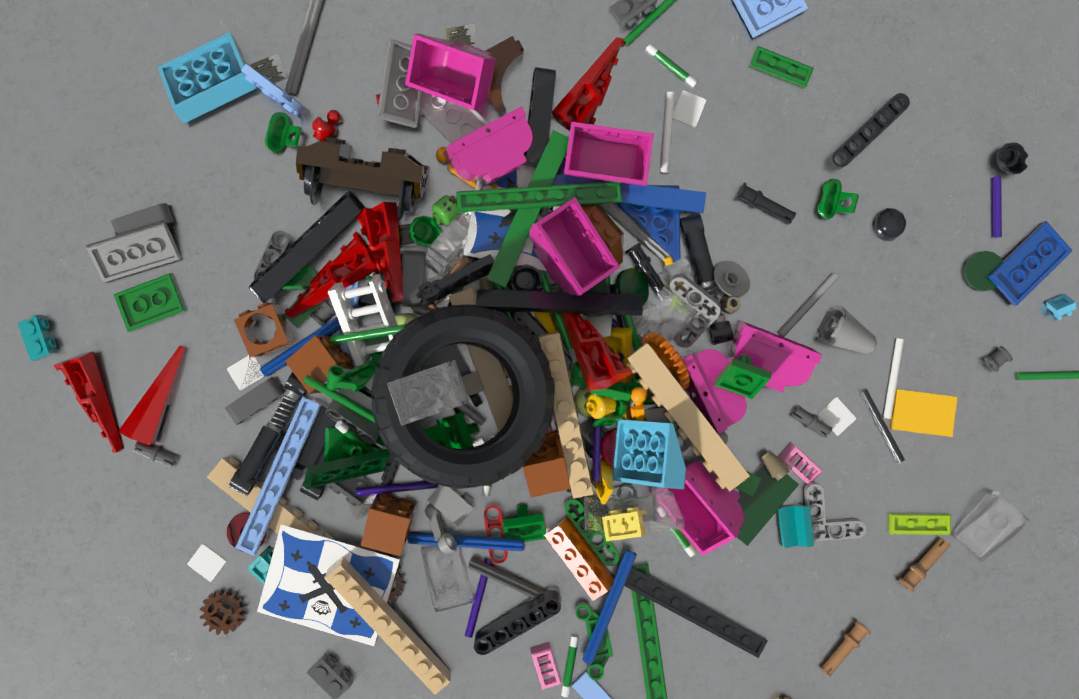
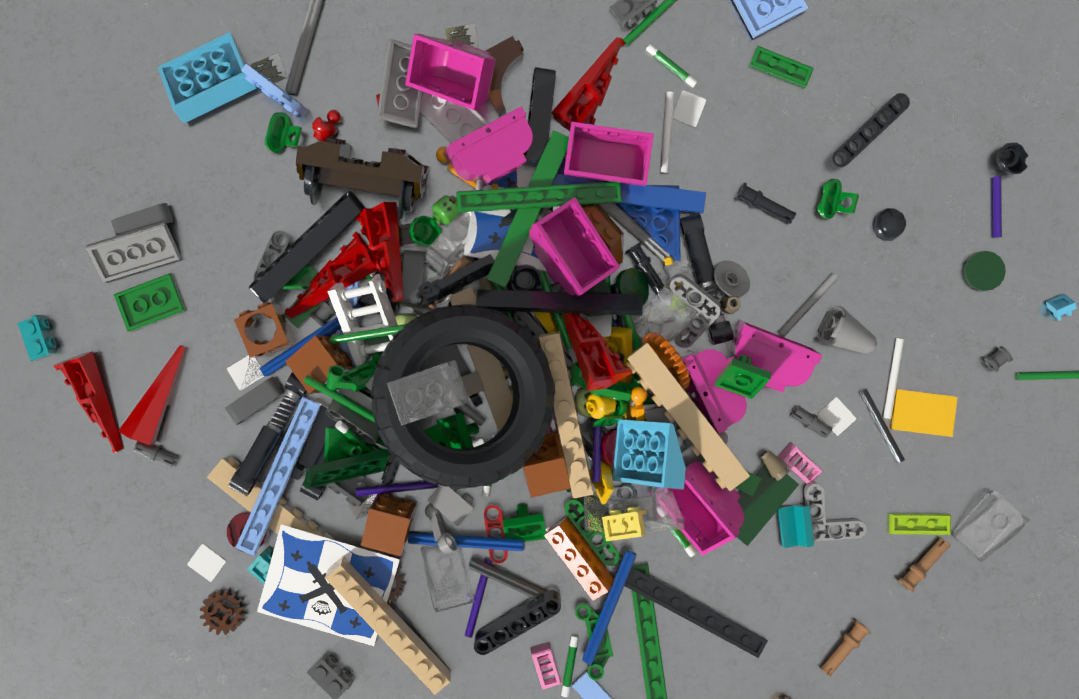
(1030, 263): blue tile -> none

